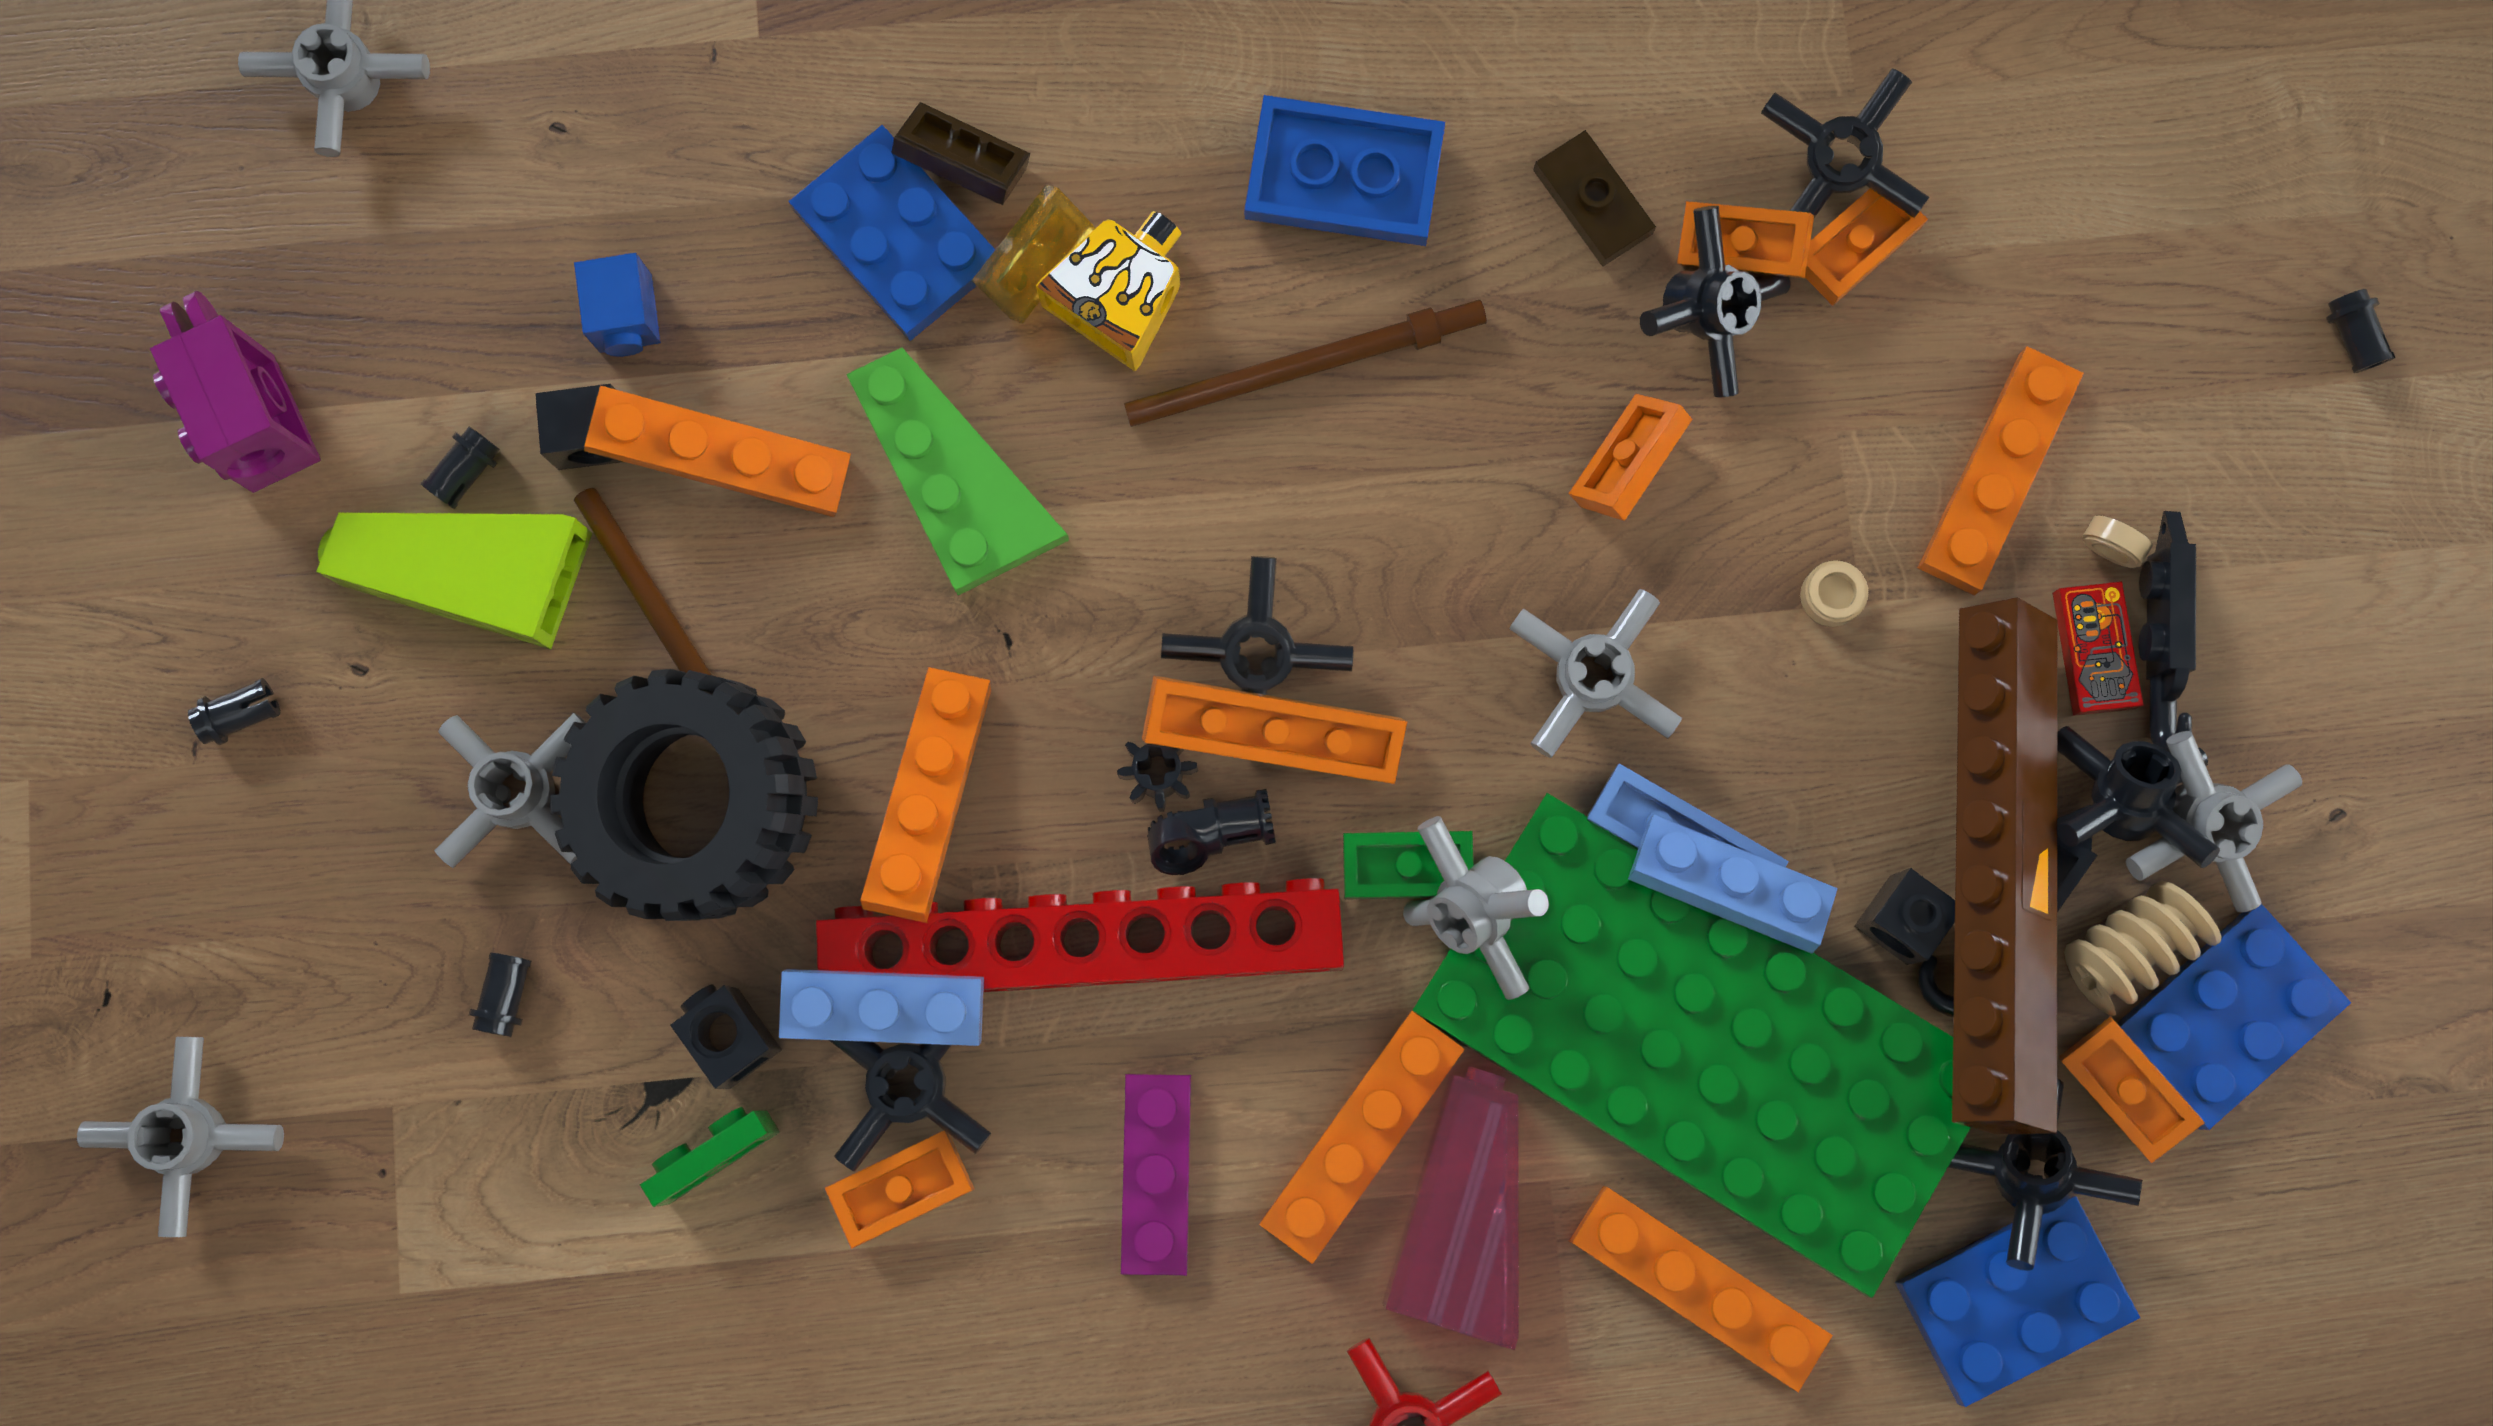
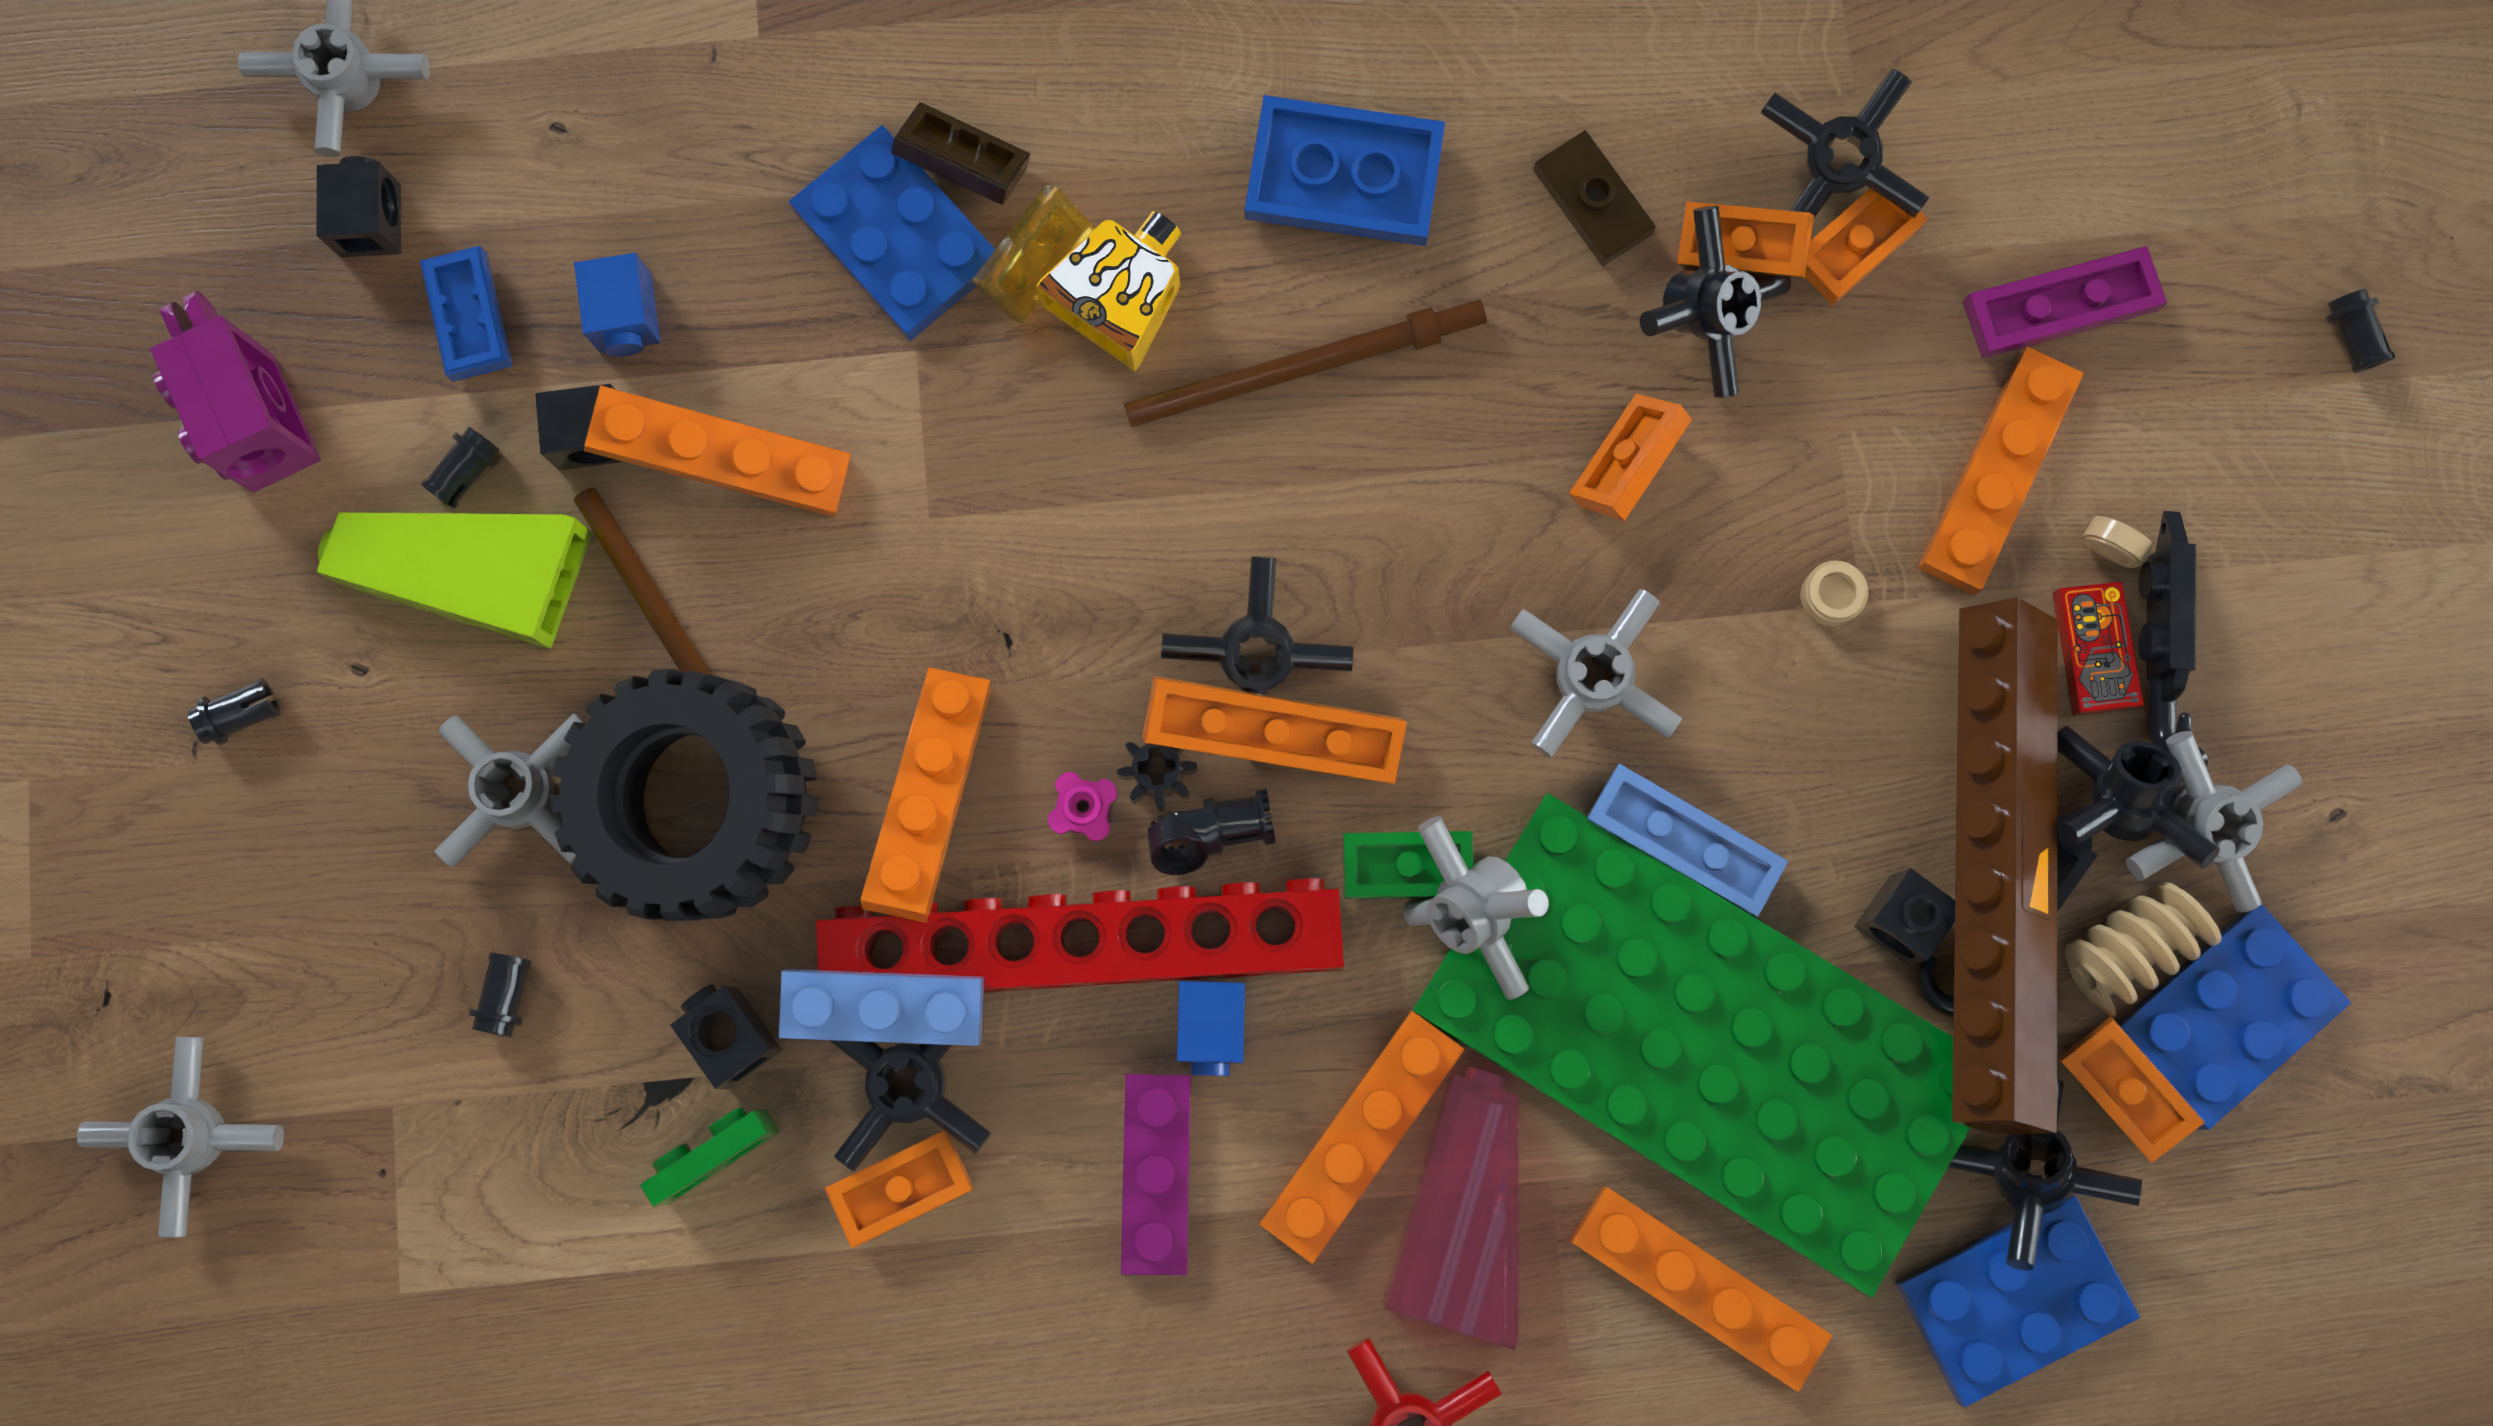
(358, 208): none -> black brick
(466, 313): none -> blue plate
(959, 487): bright green wing -> none
(1071, 792): none -> dark pink plate
(1211, 1026): none -> blue brick
(1733, 884): medium blue plate -> none
(2064, 302): none -> magenta plate

